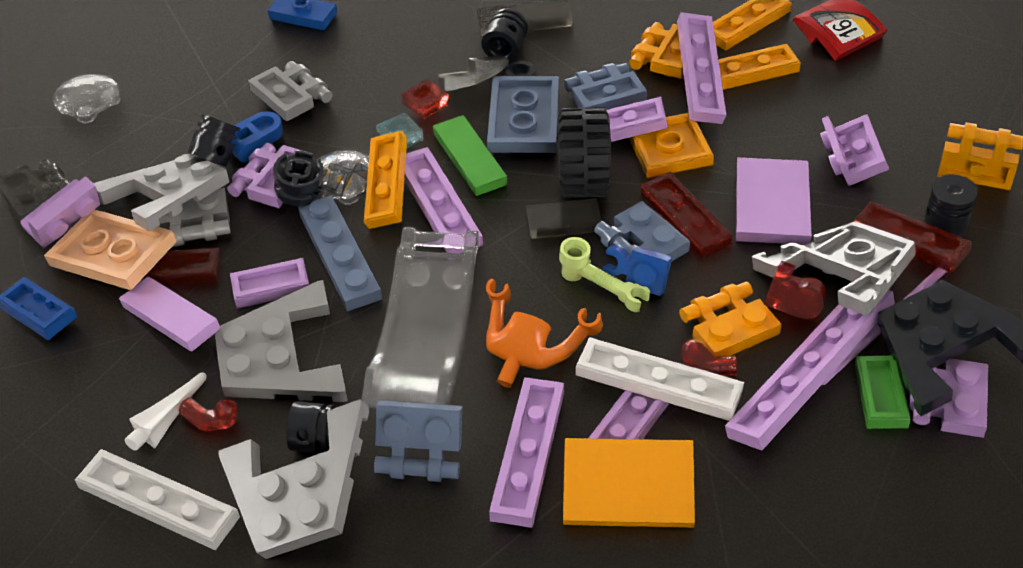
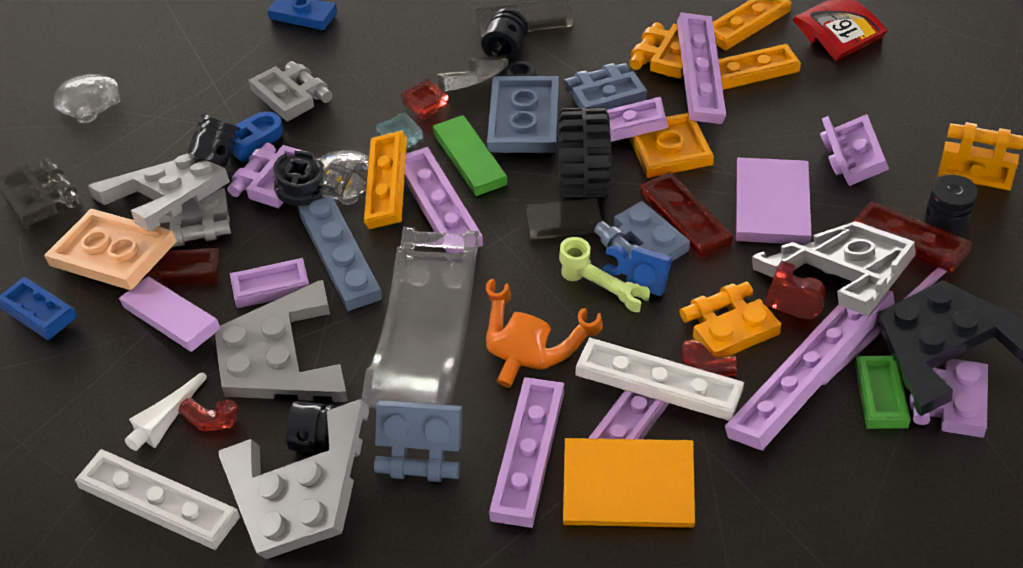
(61, 211): lavender bracket -> none

